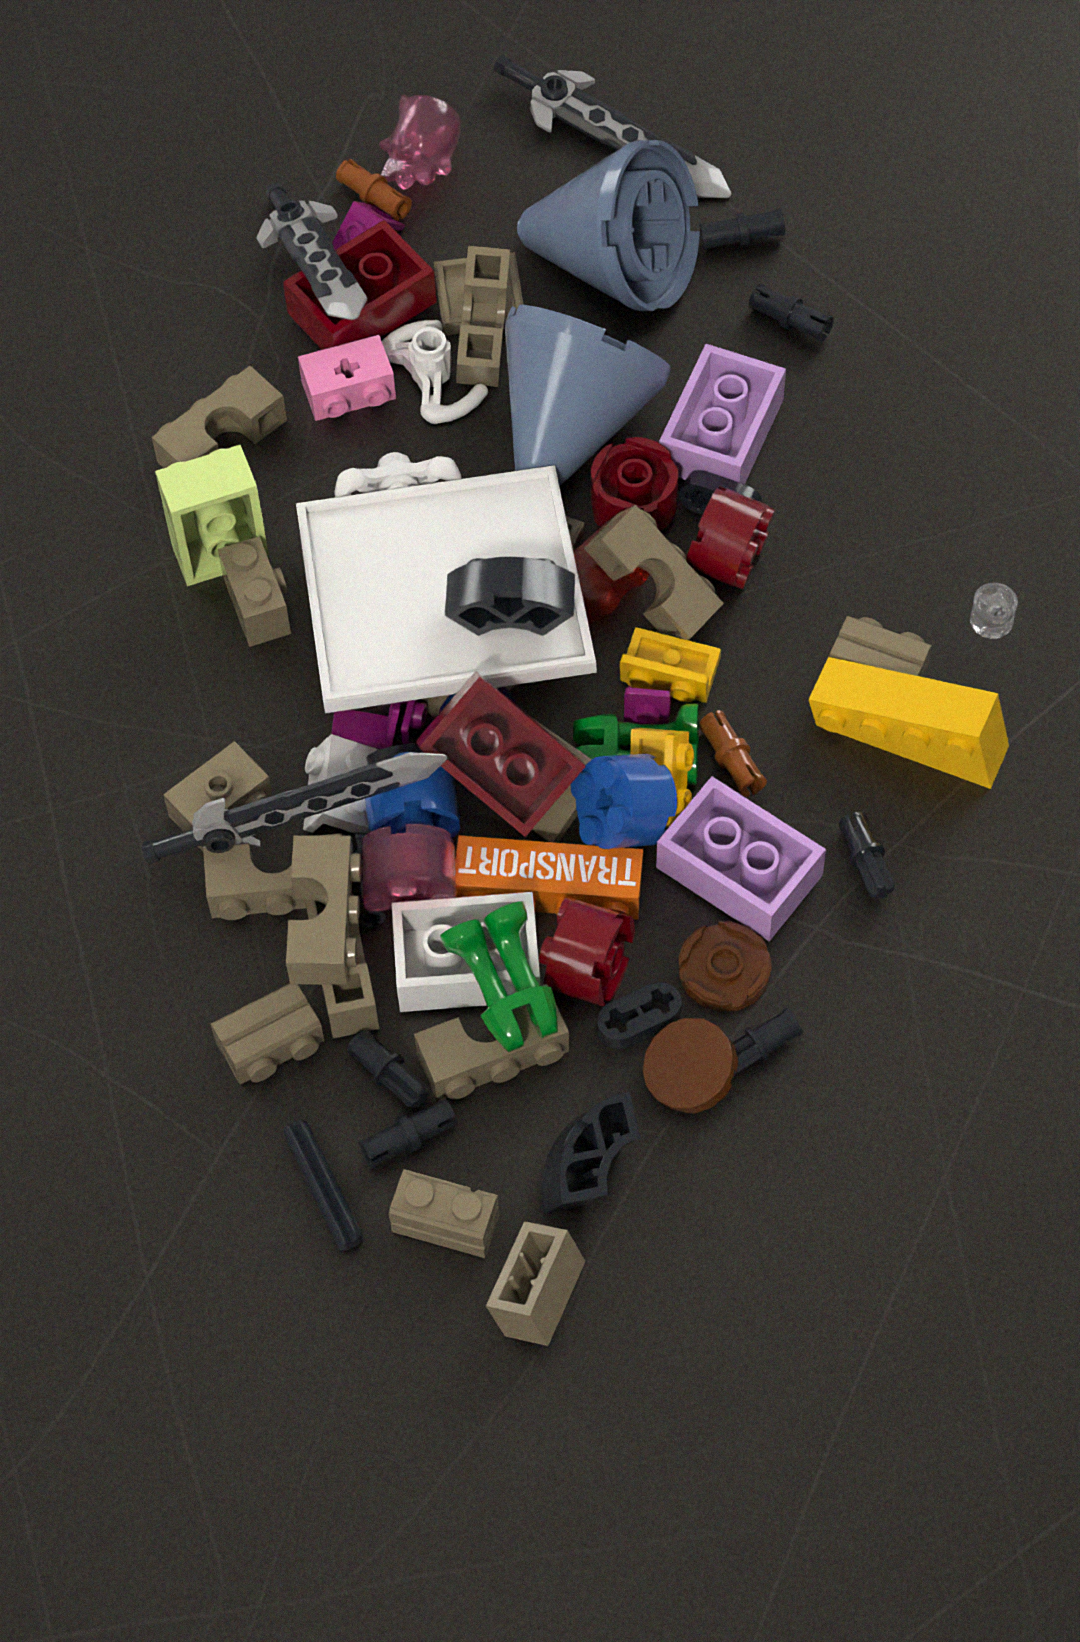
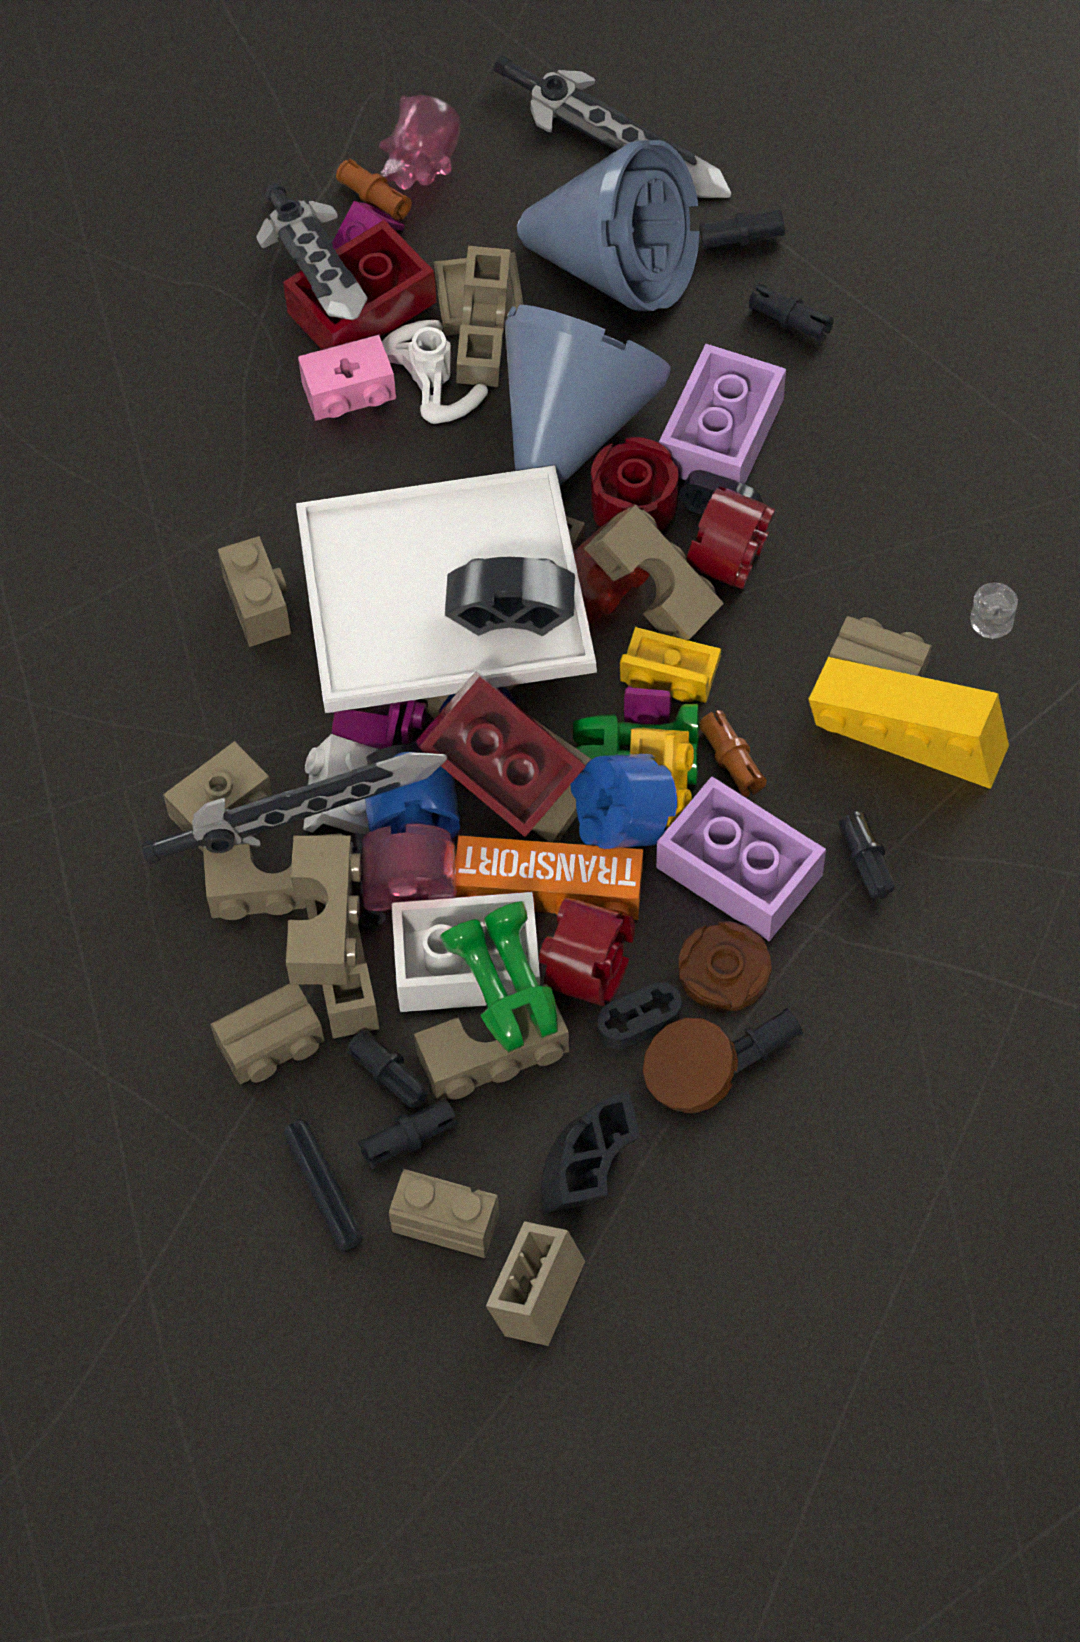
(209, 507): yellowish green brick -> none
(240, 405): dark tan arch -> none
(396, 472): white piece -> none

